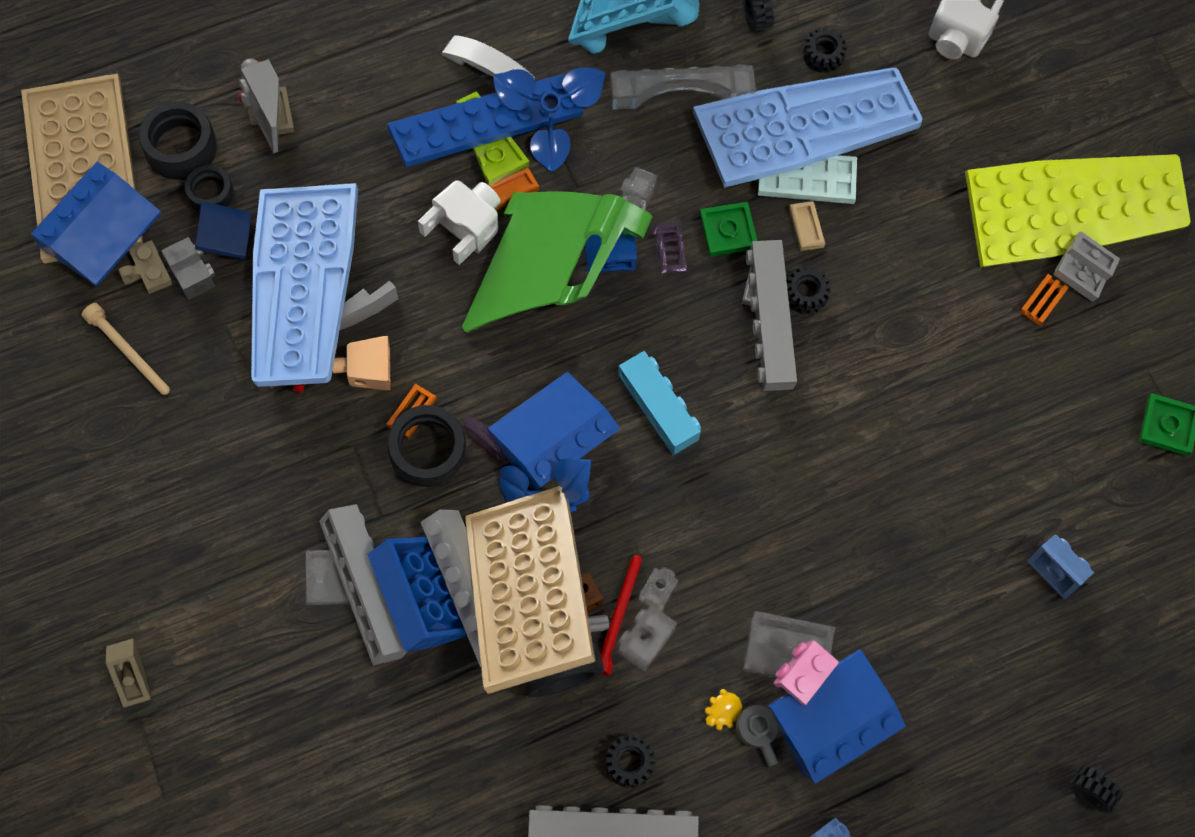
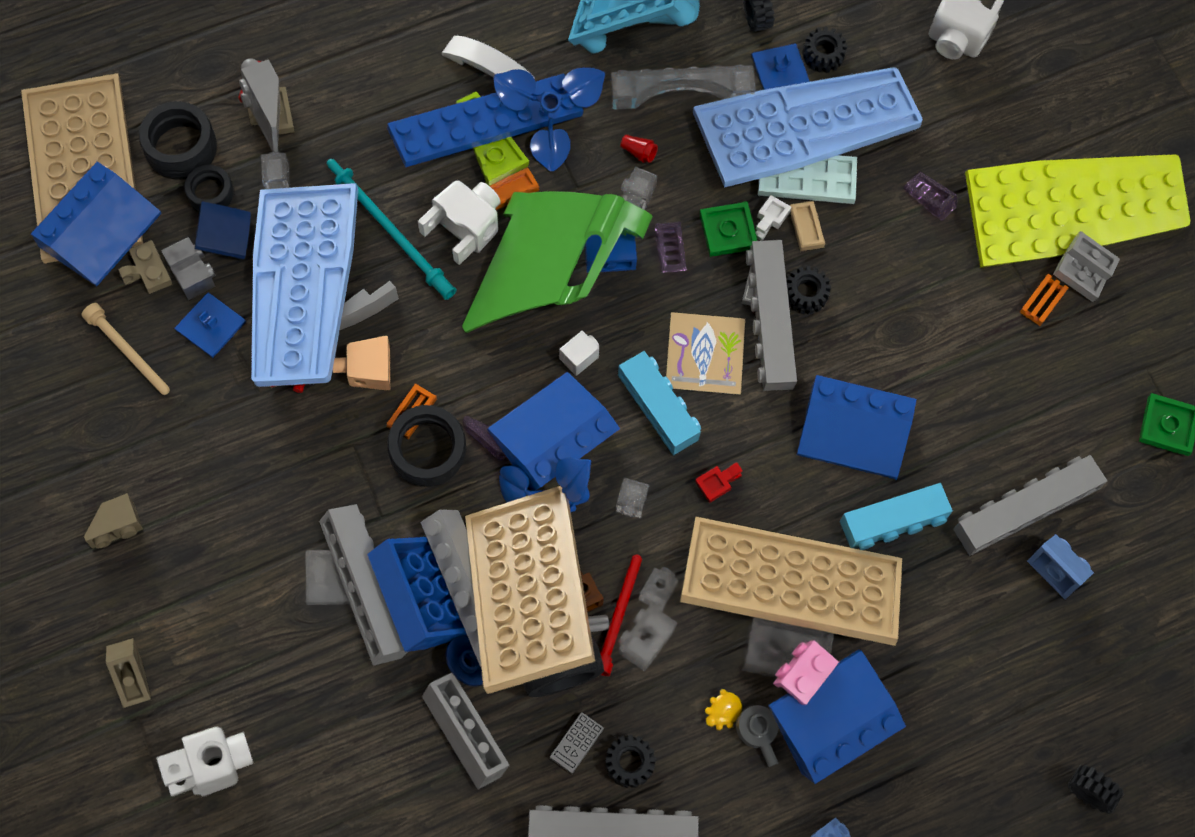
(113, 521): none -> dark tan slope
(193, 761): none -> white piece
(210, 325): none -> blue piece
(275, 170): none -> clear brick
(434, 276): none -> teal bar
(463, 662): none -> dark blue dish
(465, 730): none -> light grey brick
(576, 743): none -> tile
(579, 352): none -> white brick
(632, 498): none -> clear brick
(641, 148): none -> red cone
(705, 353): none -> tan sticker
(716, 483): none -> red plate
(771, 214): none -> white plate
(780, 67): none -> blue piece
(793, 581): none -> tan plate
(856, 427): none -> blue slope
(896, 516): none -> medium azure brick
(942, 205): none -> clear purple slope
(1029, 504): none -> light grey brick

